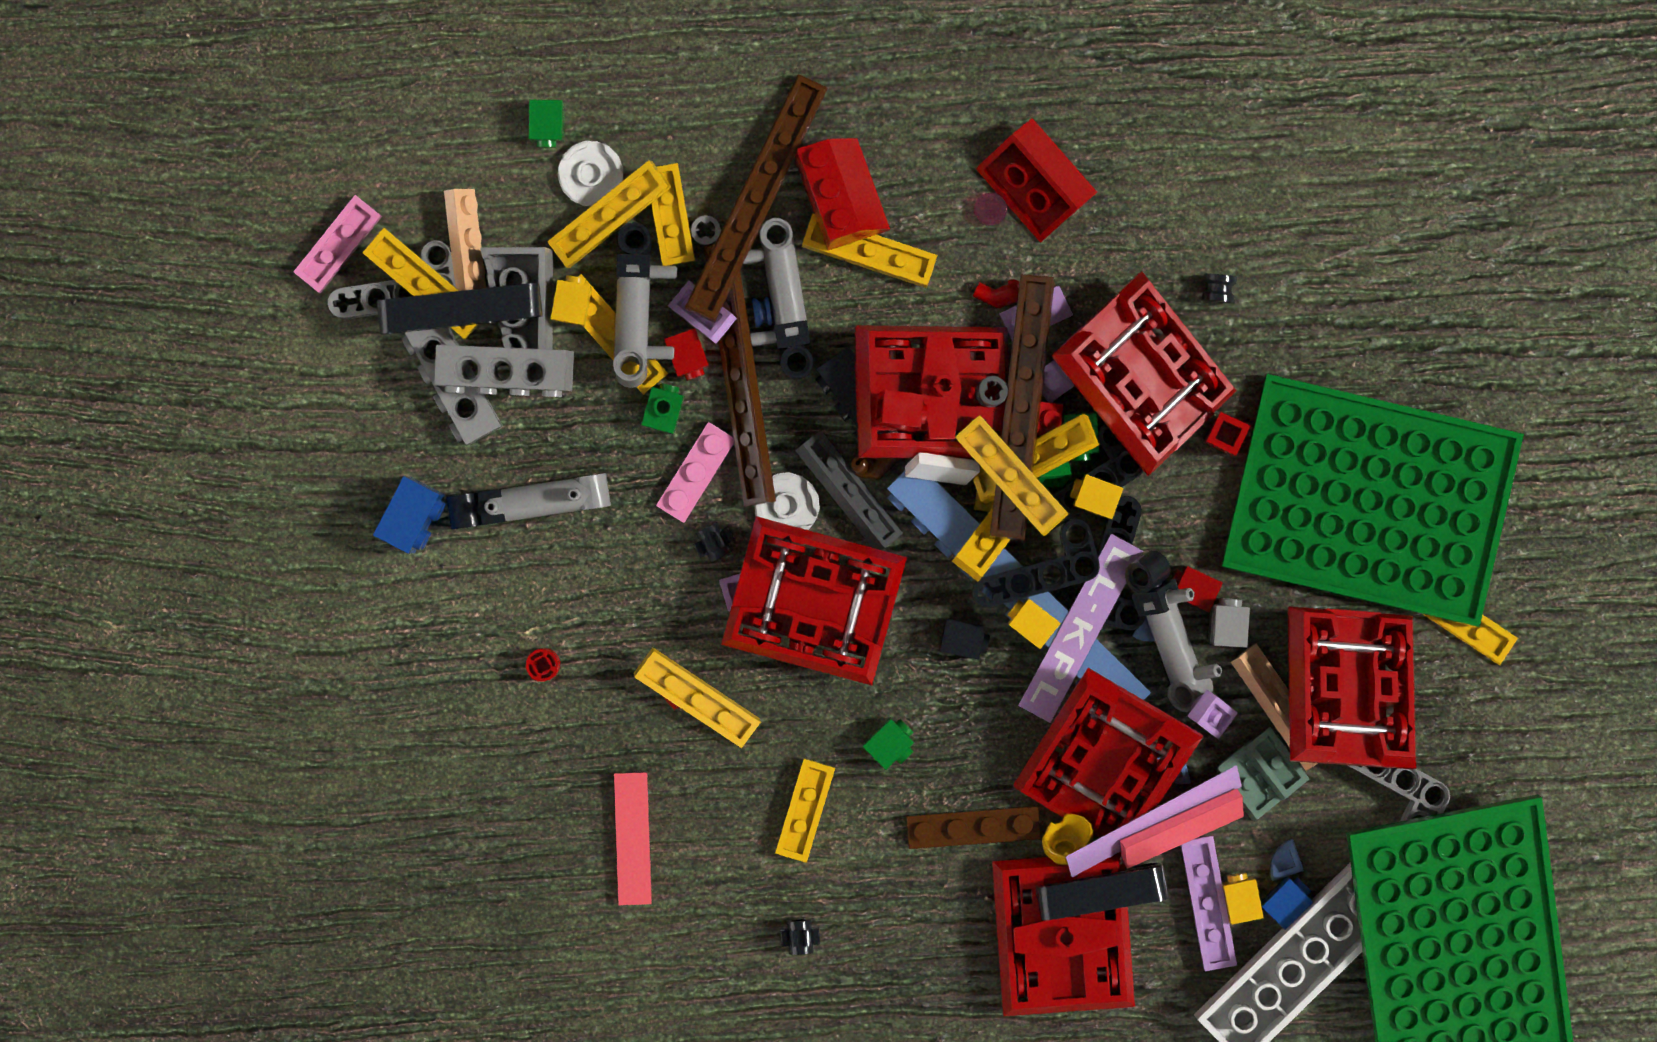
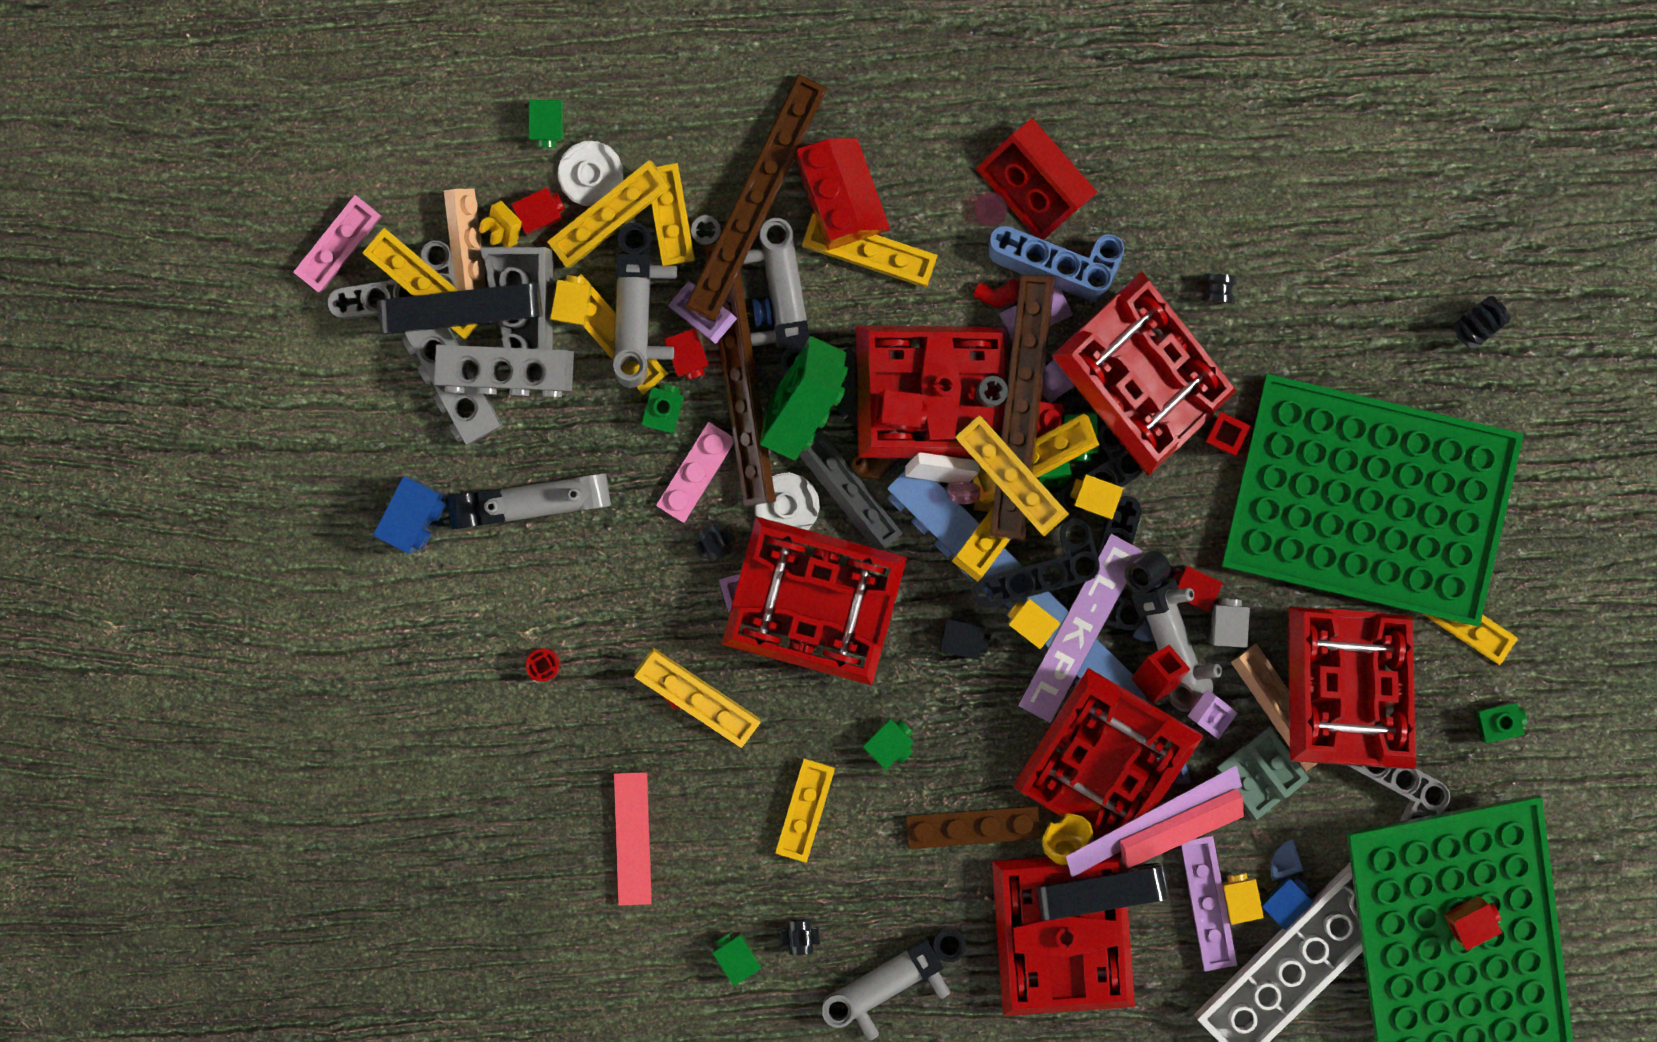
(502, 224): none -> yellow tile
(539, 210): none -> red brick
(736, 957): none -> green brick
(804, 398): none -> green brick
(916, 963): none -> light grey piece
(963, 492): none -> clear pink tile
(1055, 256): none -> medium blue beam
(1160, 674): none -> red brick
(1473, 922): none -> red brick
(1481, 322): none -> black gear
(1500, 722): none -> green brick

